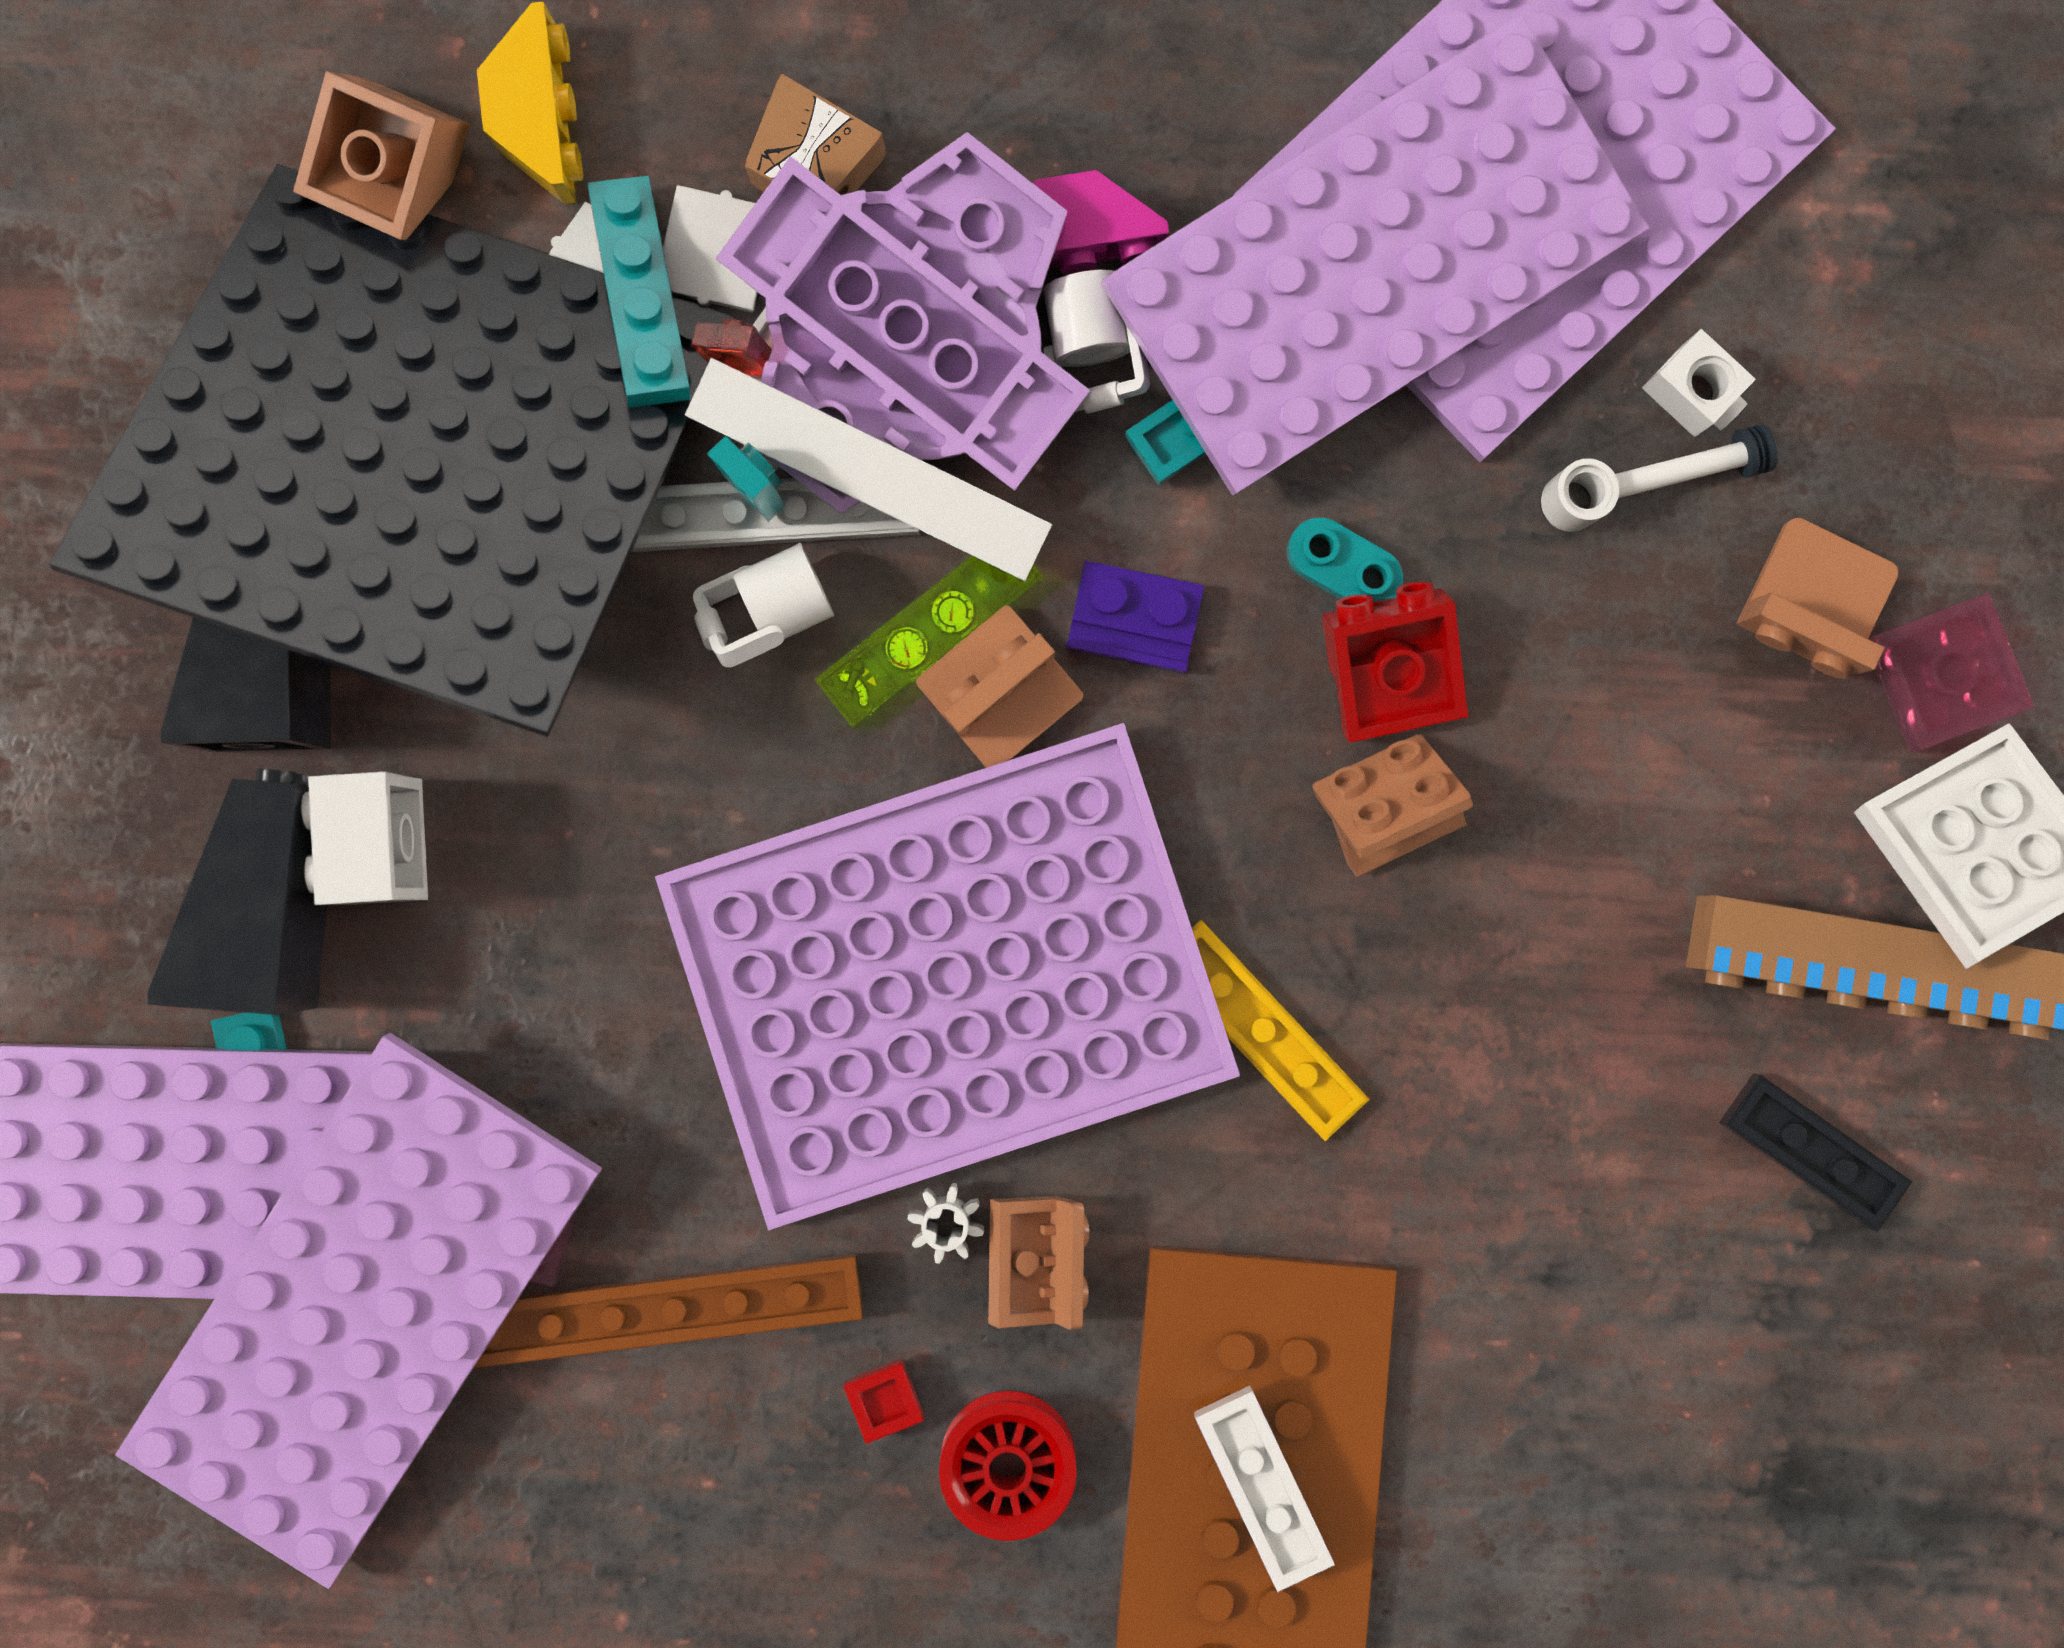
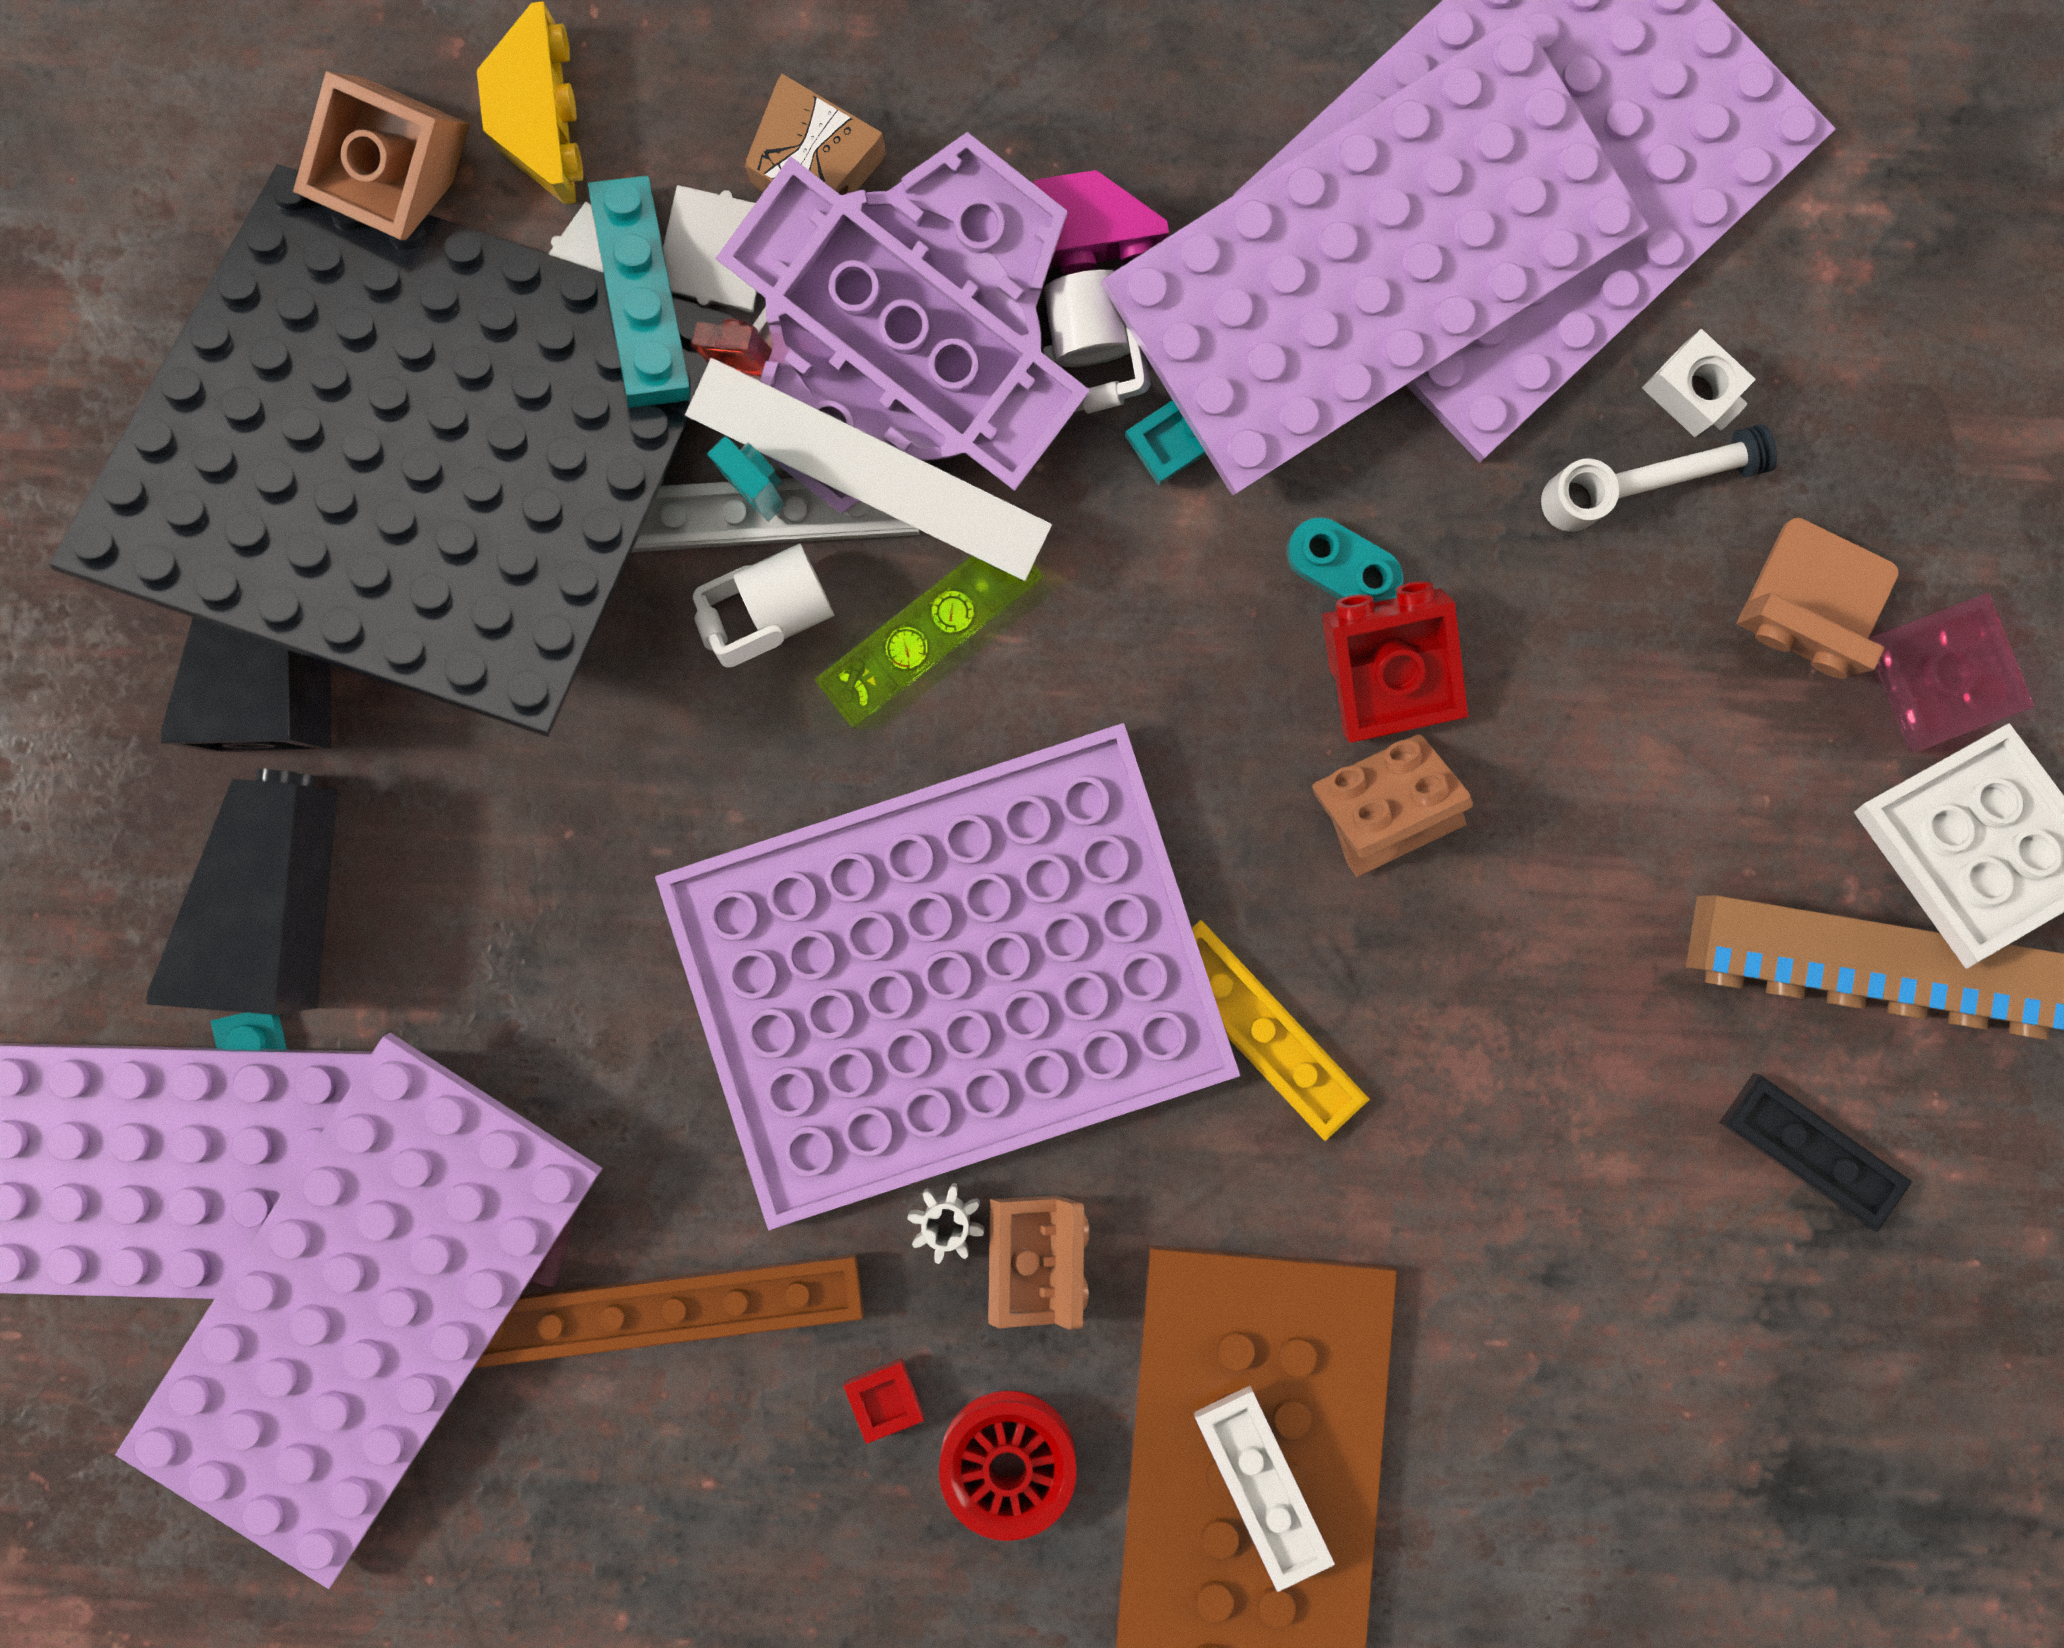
(365, 839): white brick -> none
(1000, 688): nougat bracket -> none
(1135, 617): dark purple plate -> none

